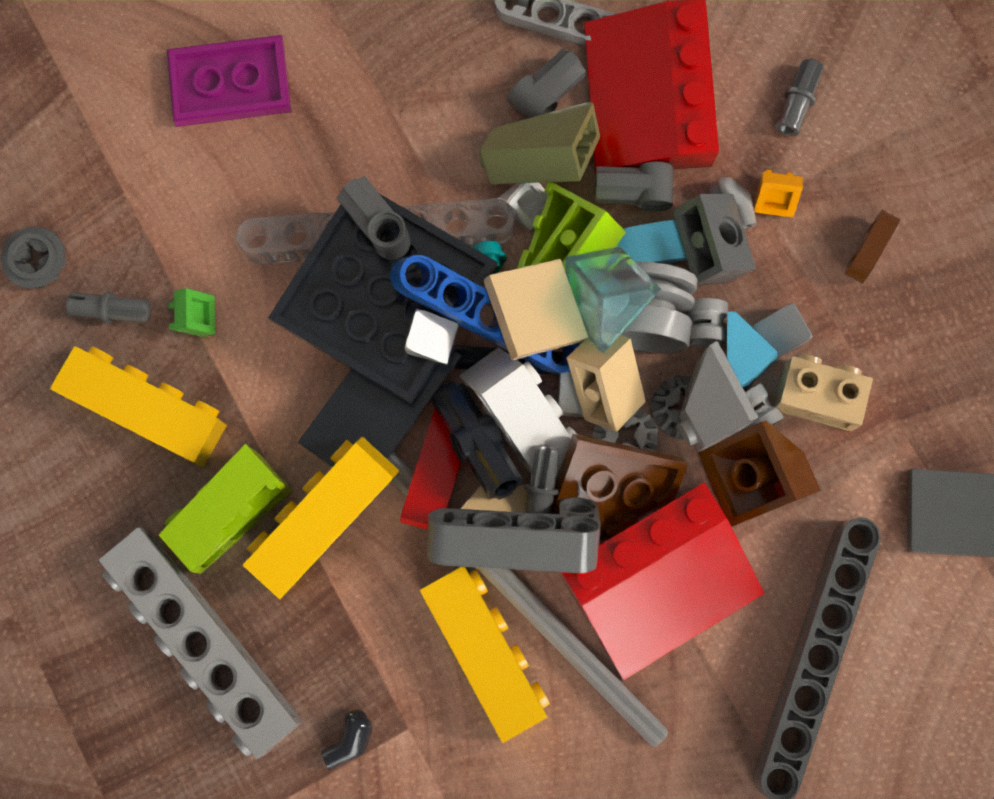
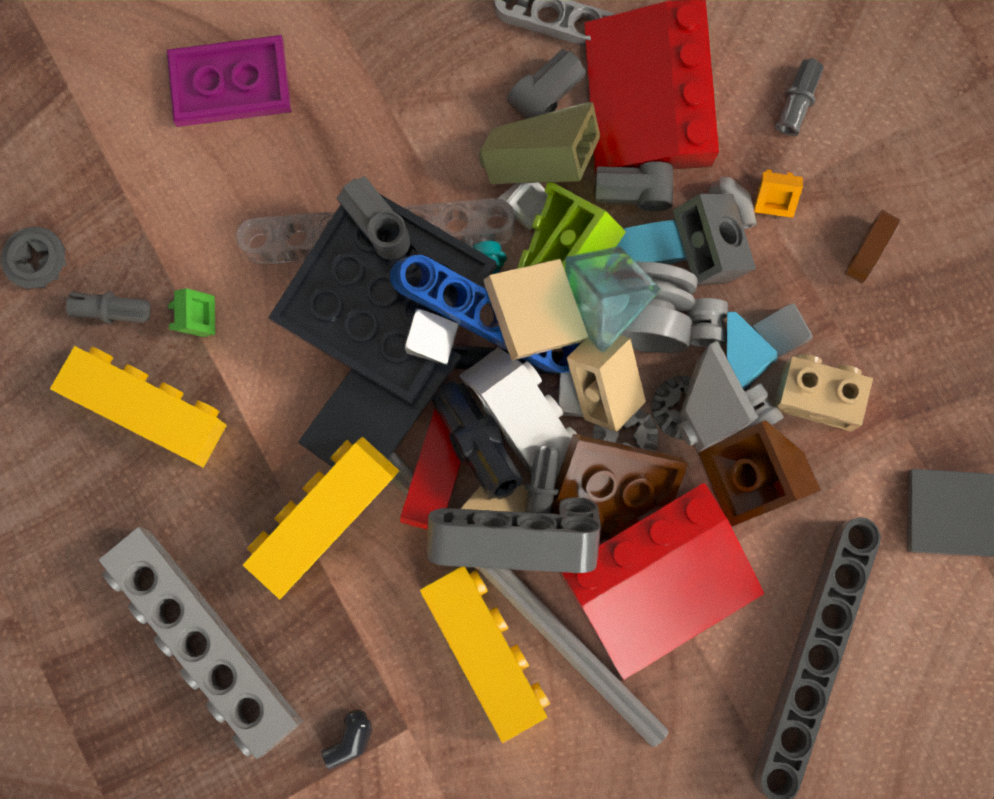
(224, 510): lime wedge -> none

